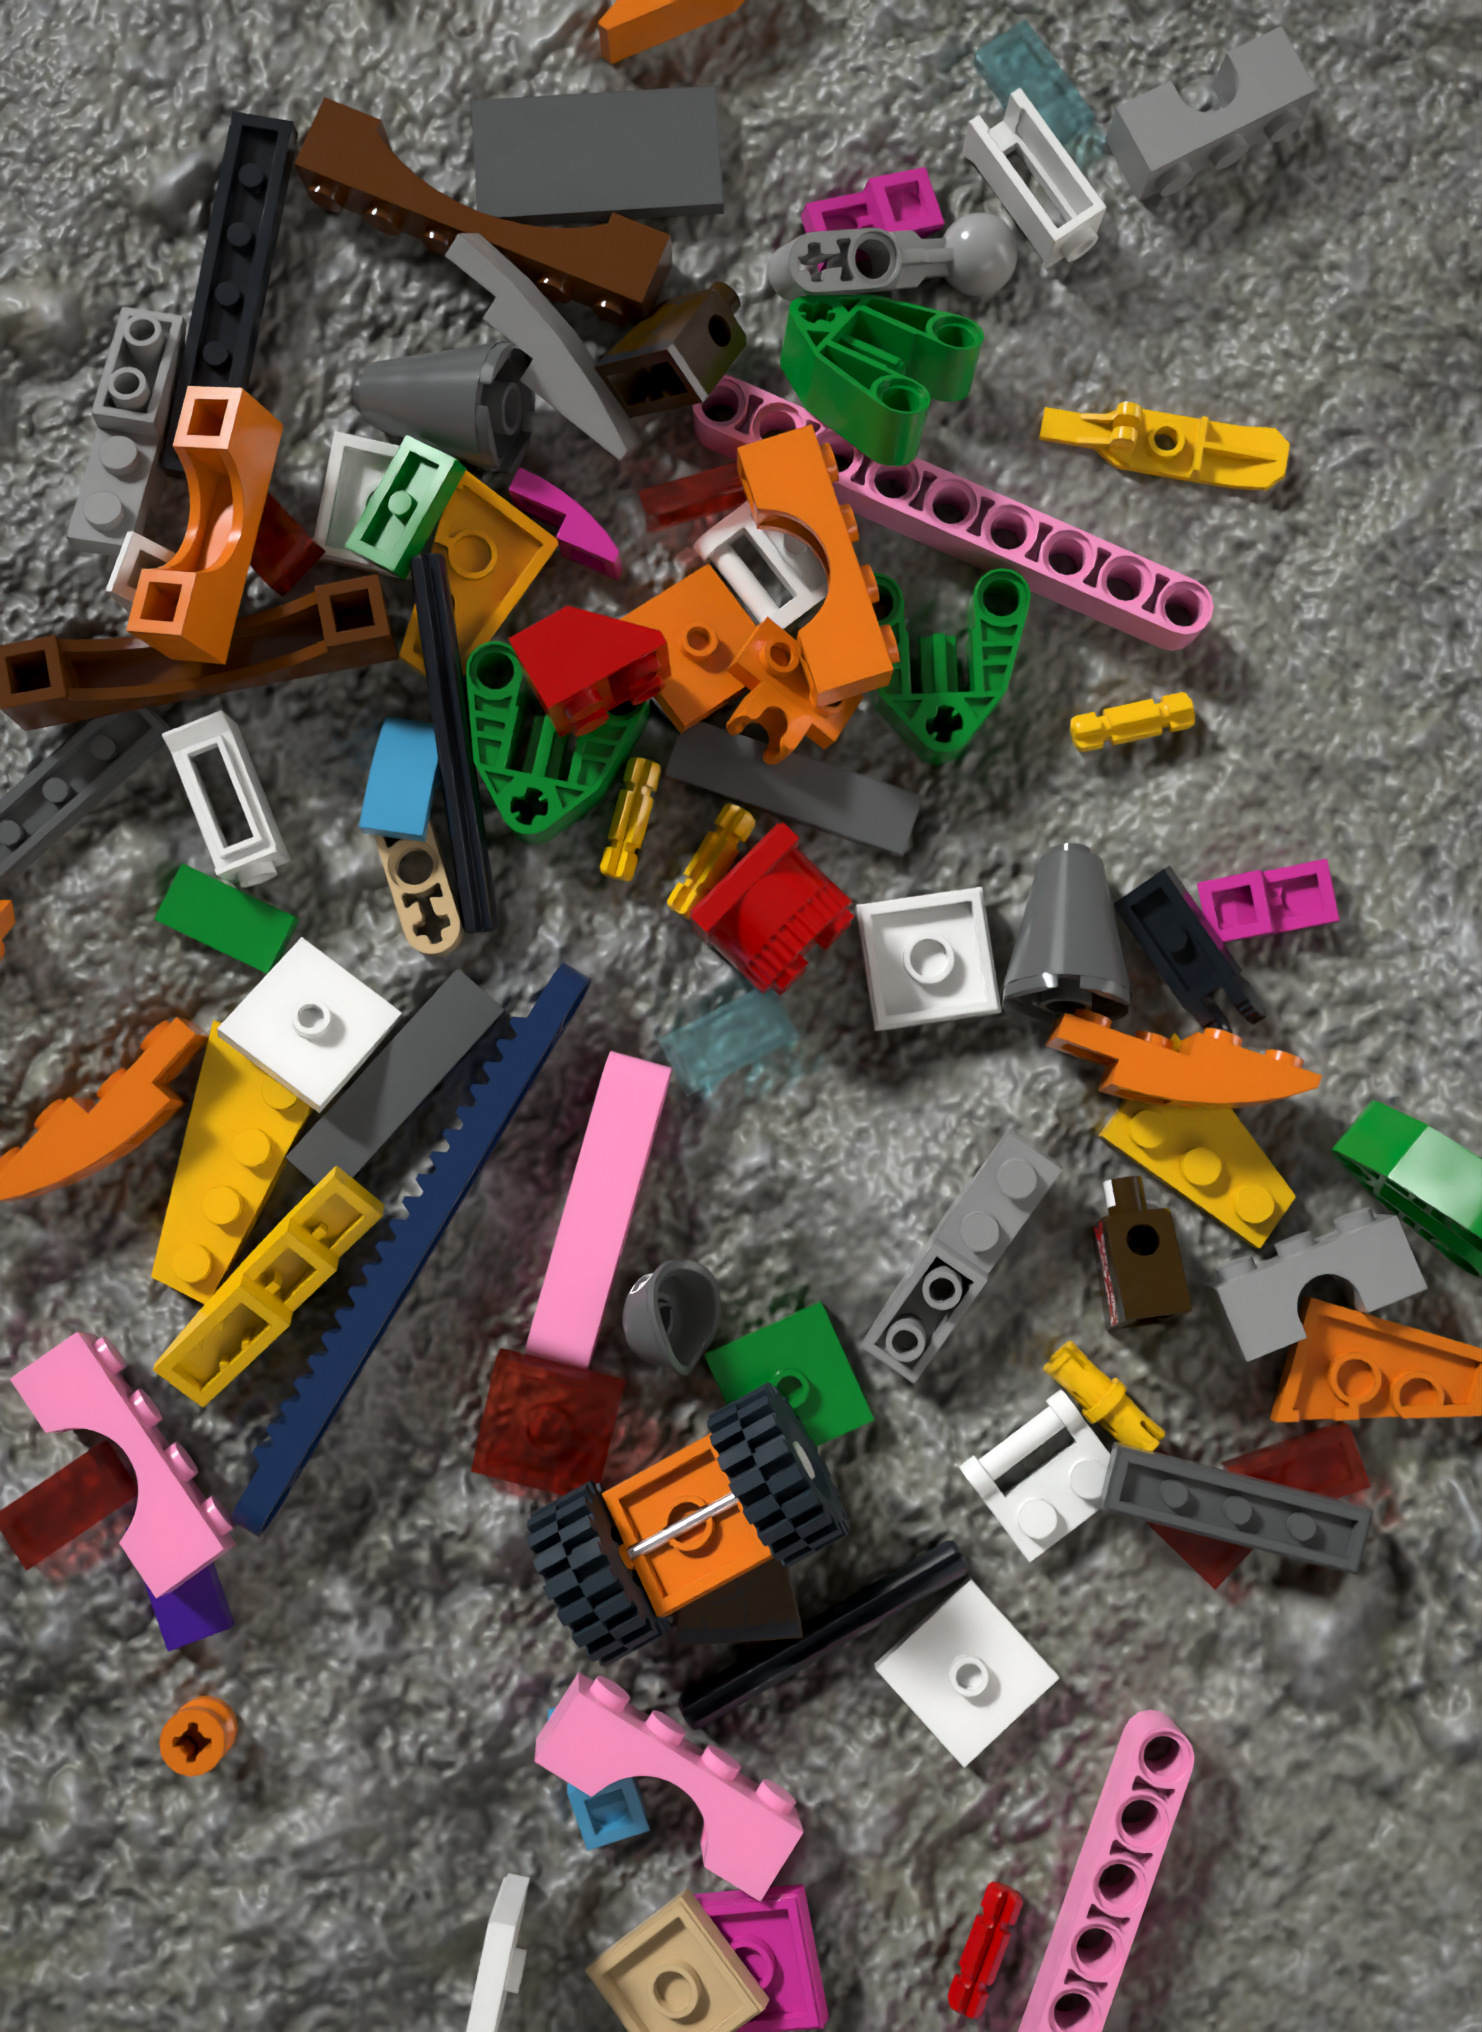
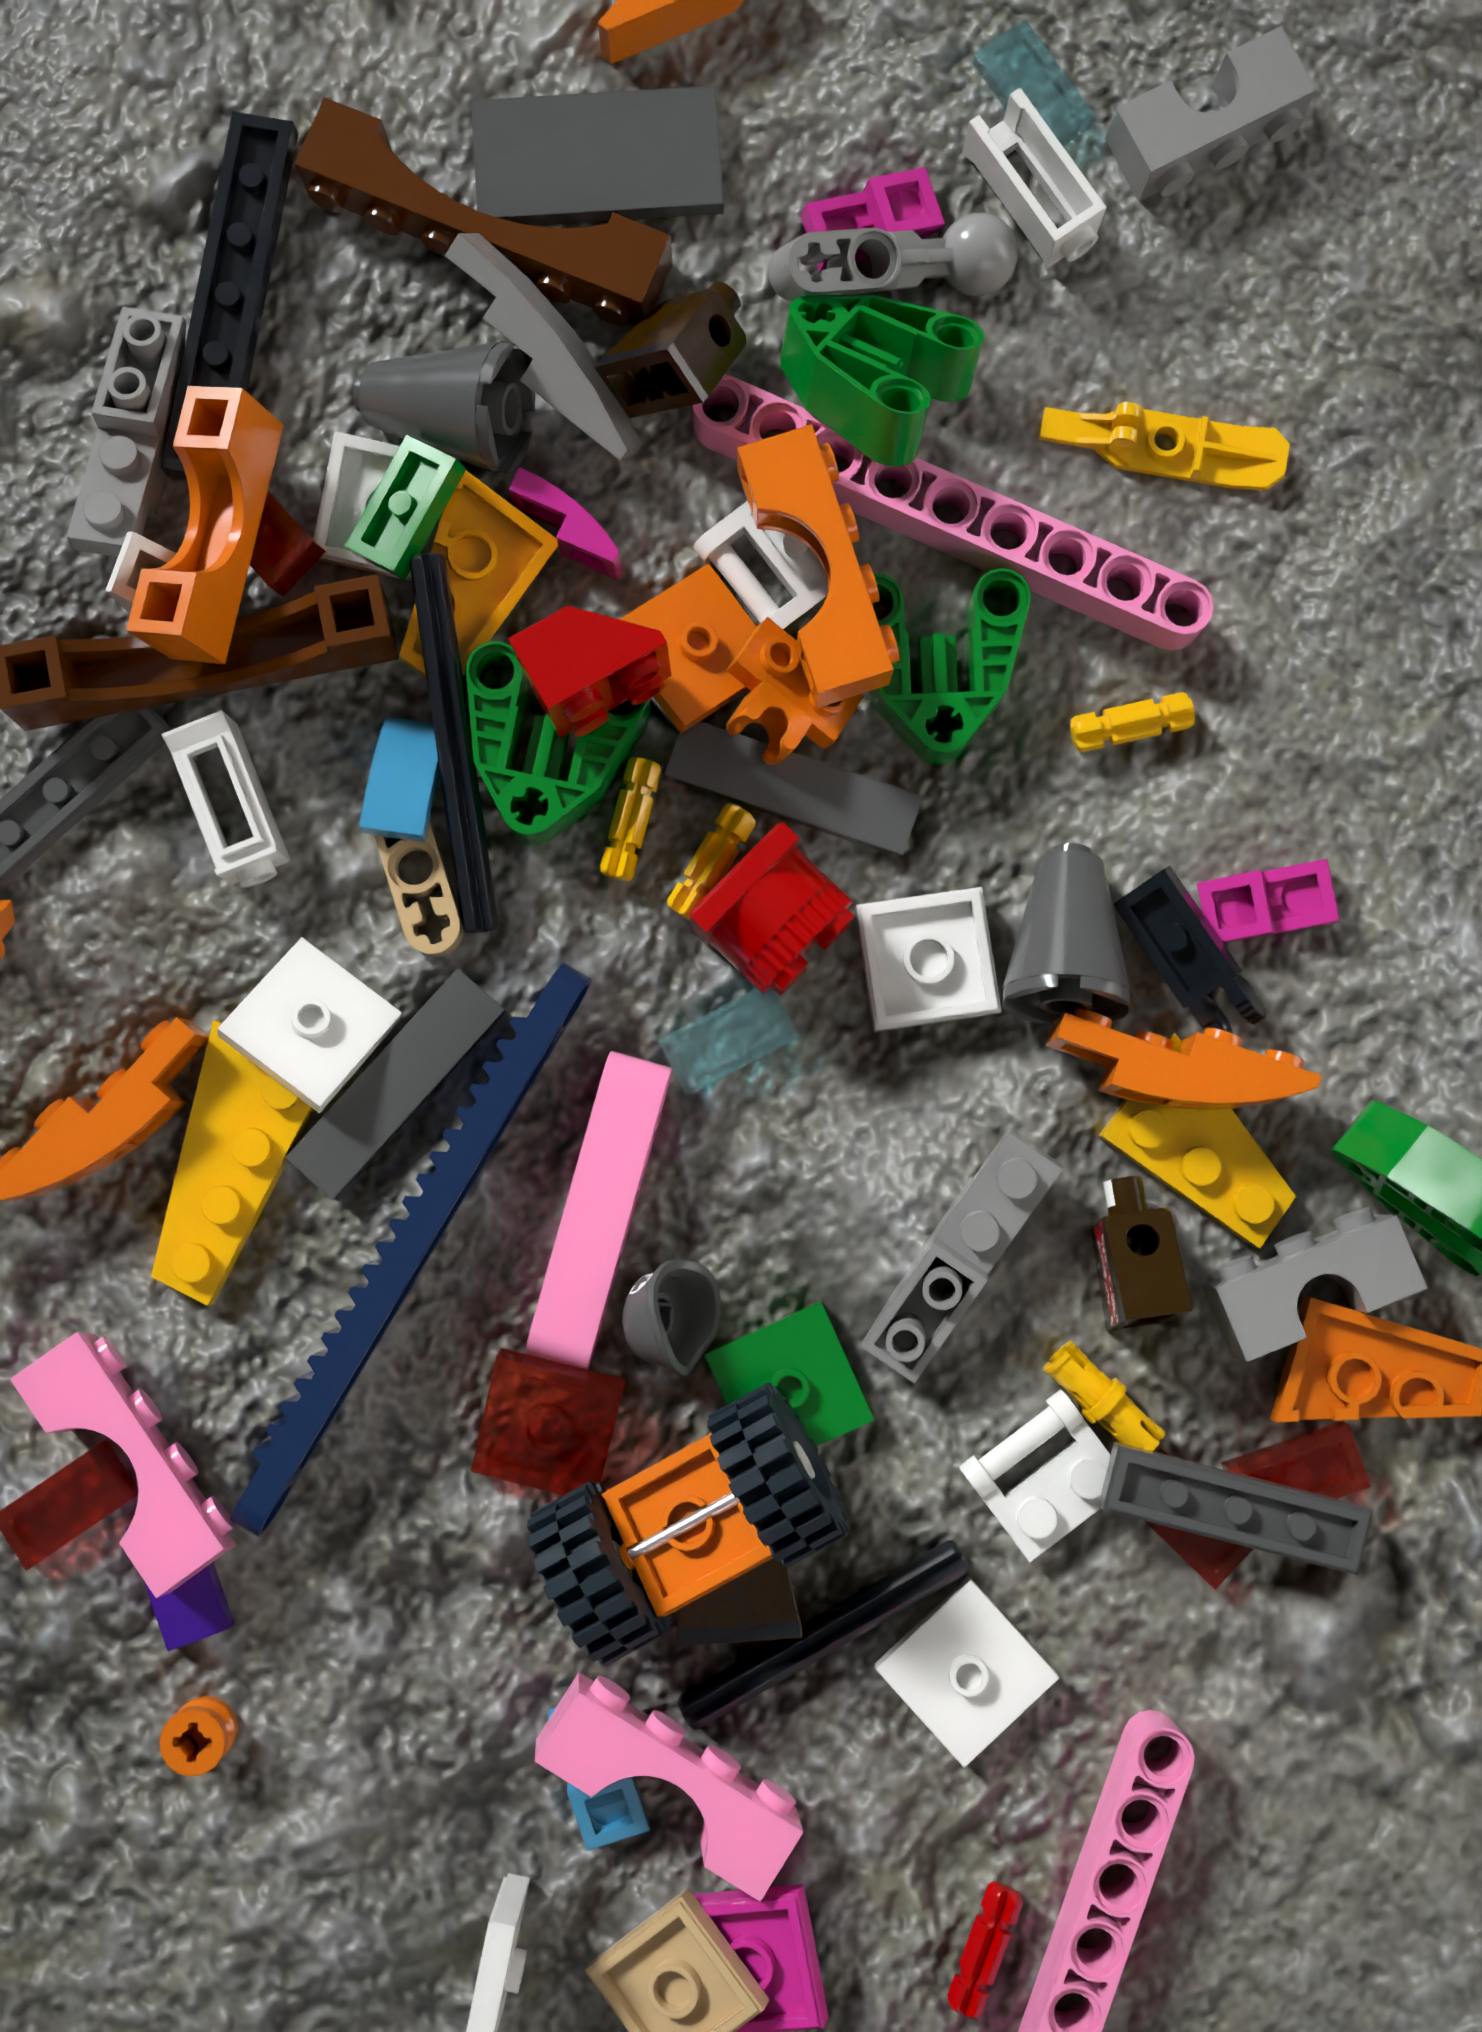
(226, 919): green tile -> none
(269, 1287): yellow slope -> none
(692, 497): clear red tile -> none

